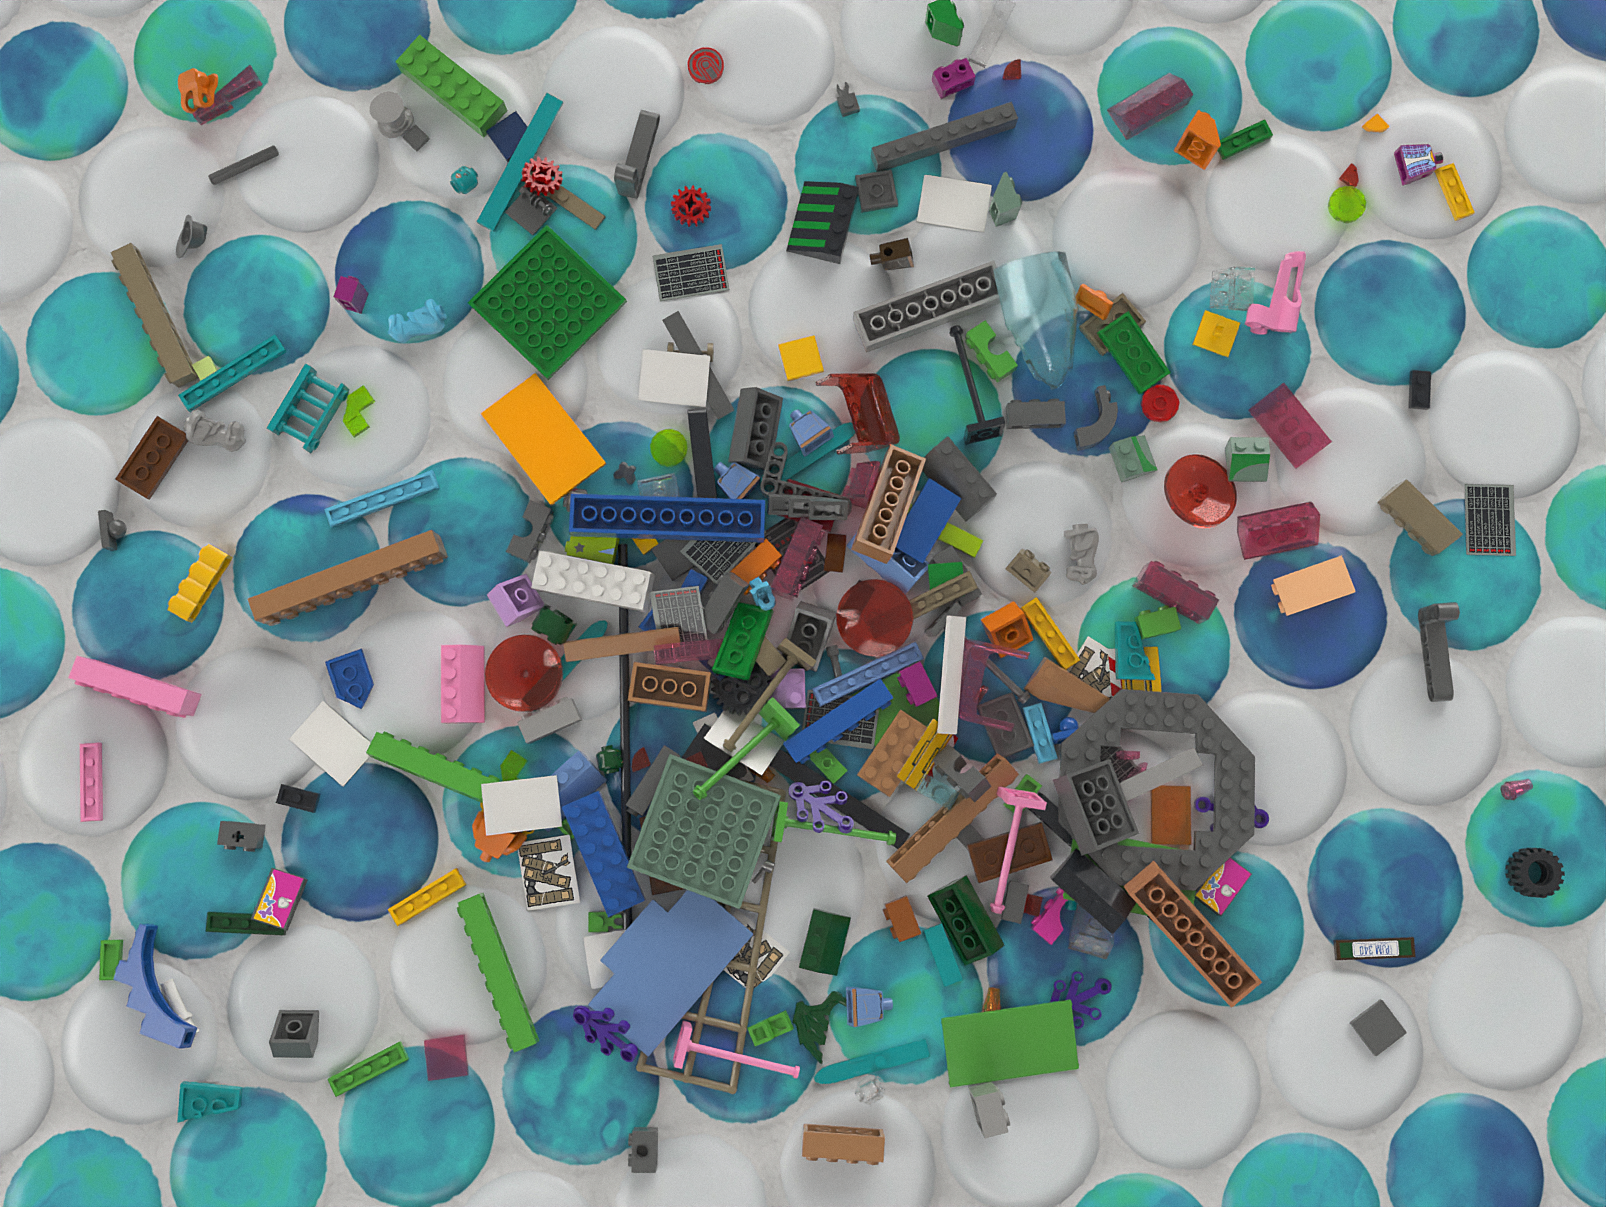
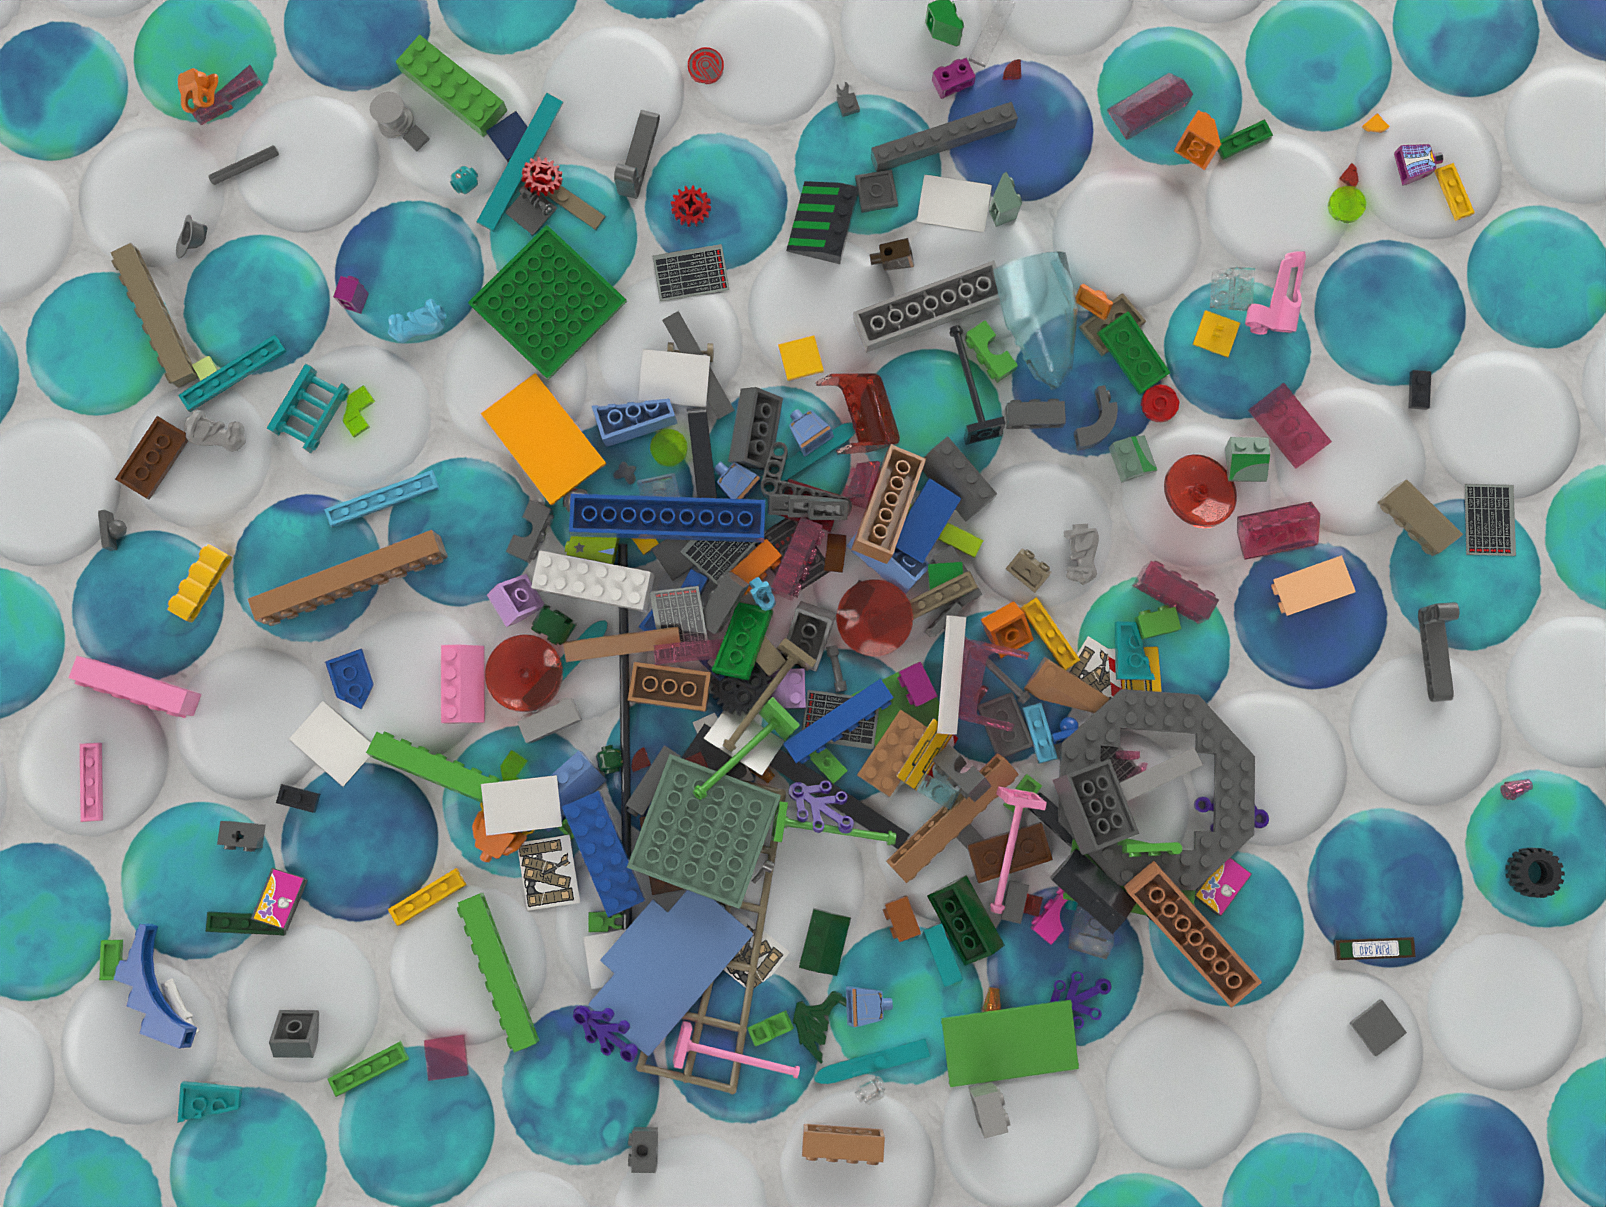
(632, 419): none -> medium blue wedge
(867, 674): medium blue tile -> none
(1153, 849): none -> bright green plate
(1171, 815): clear orange tile -> none

